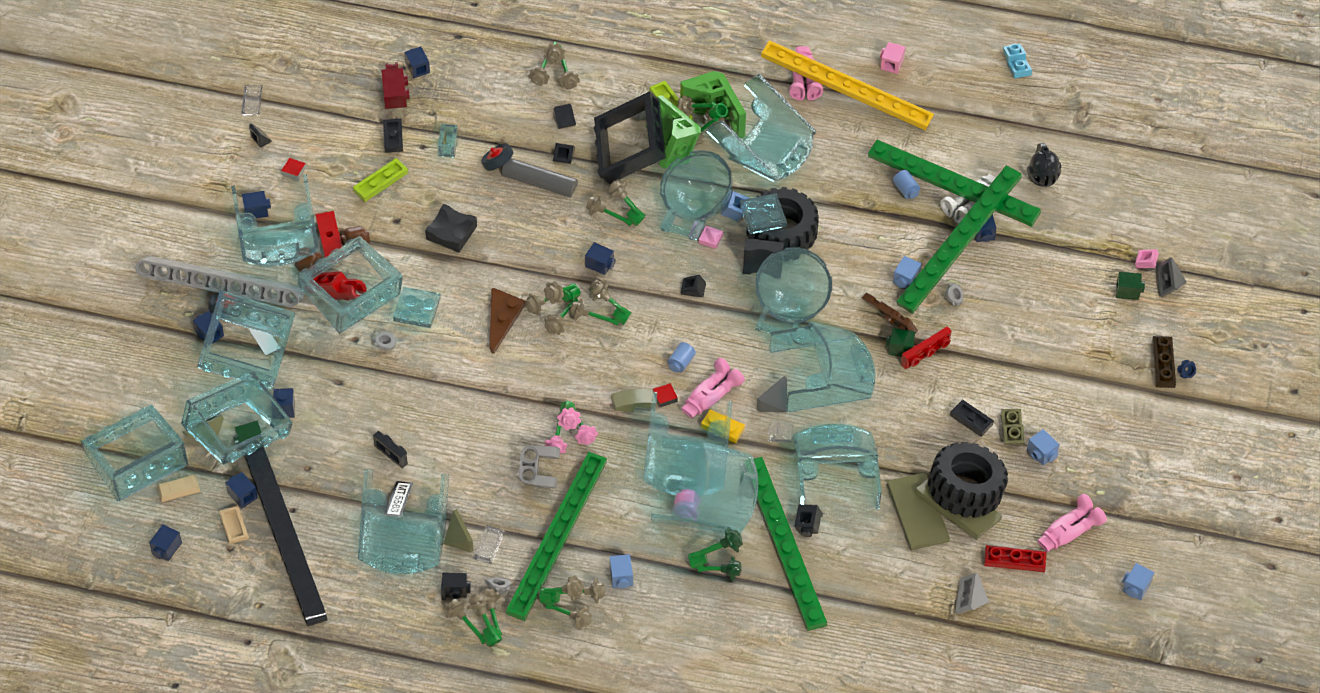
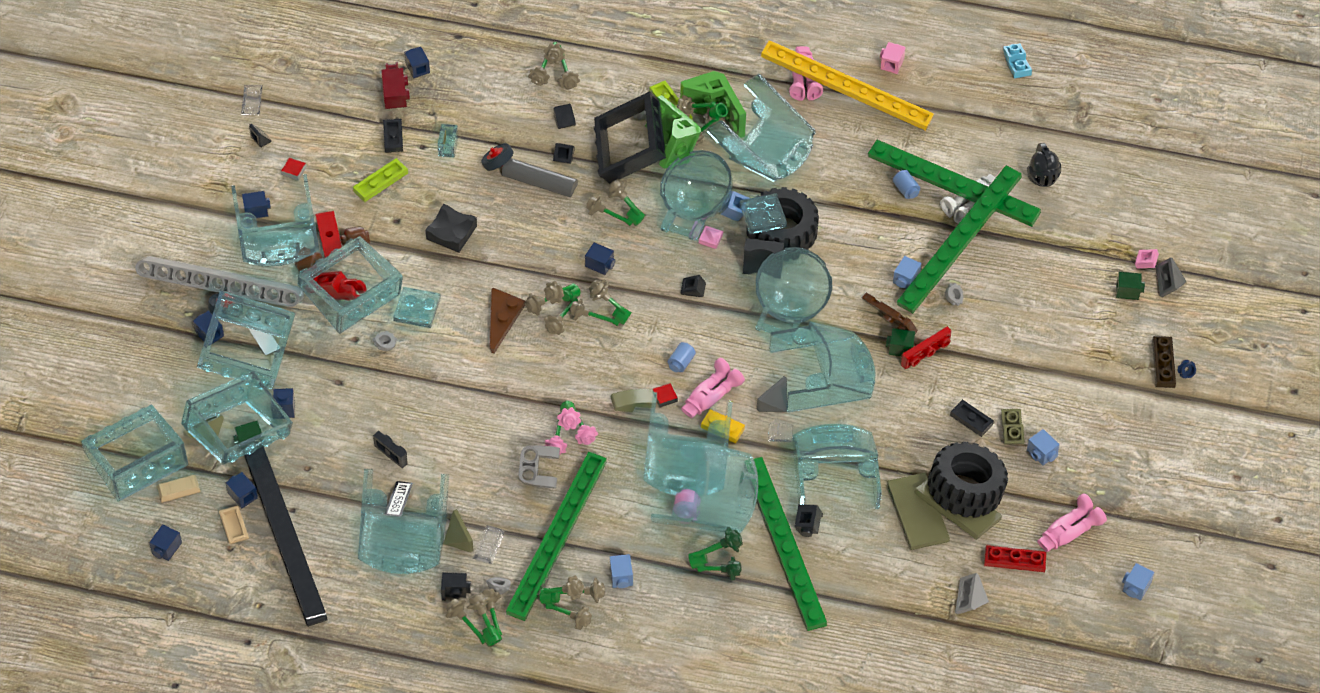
(987, 232): dark blue brick -> none

